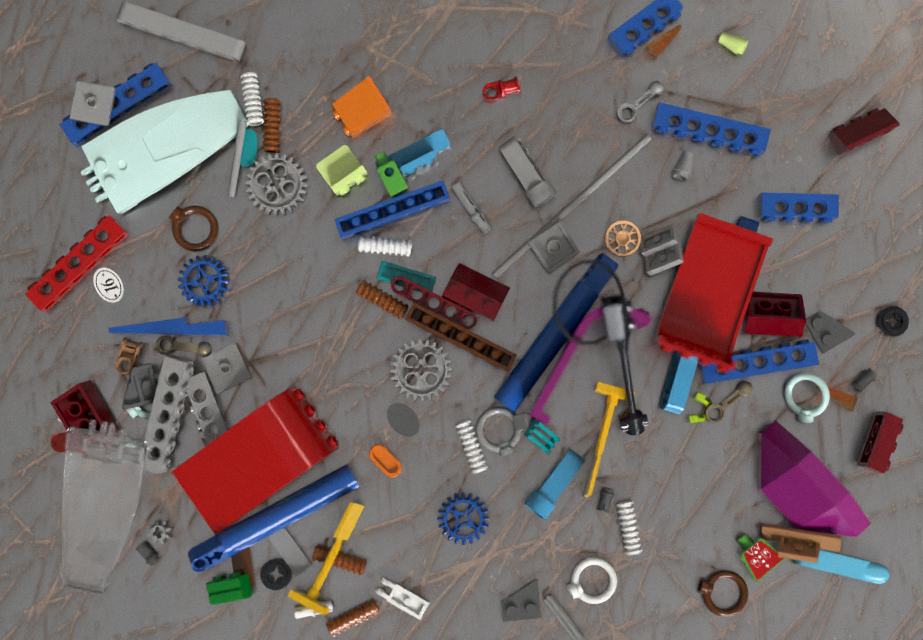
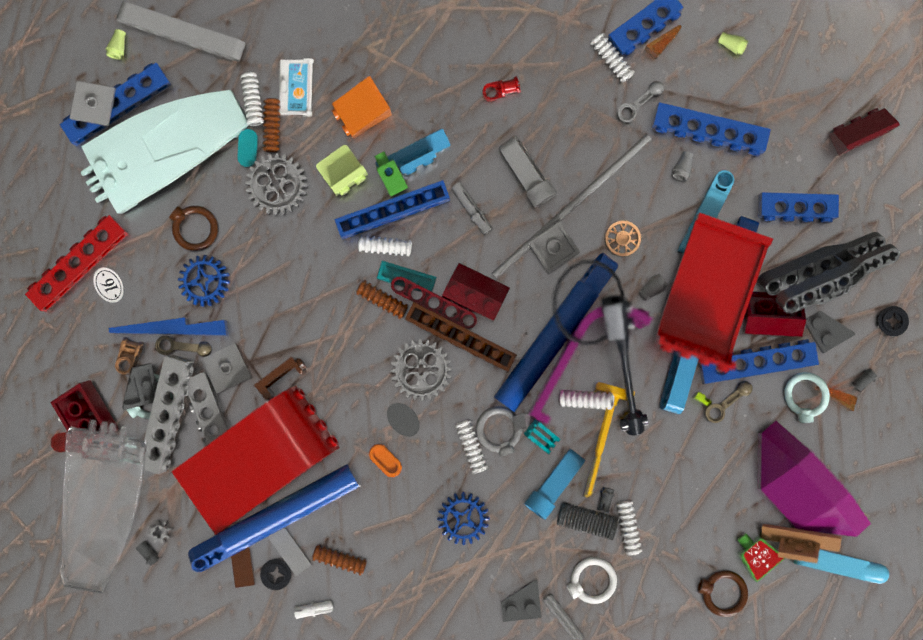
(116, 45): none -> yellowish green cone
(229, 589): green brick -> none
(237, 158): light grey bar -> none
(264, 384): none -> reddish brown panel
(298, 86): none -> door
(342, 533): yellow piece -> none
(352, 618): dark orange piece -> none
(403, 599): white hinge -> none
(586, 399): none -> white piece
(611, 528): none -> dark grey piece
(612, 57): none -> white piece
(653, 287): none -> light grey cone
(661, 250): light grey slope -> none
(696, 418): lime tile -> none
(712, 200): none -> medium azure piece
(827, 272): none -> dark grey beam
(881, 442): dark red slope -> none

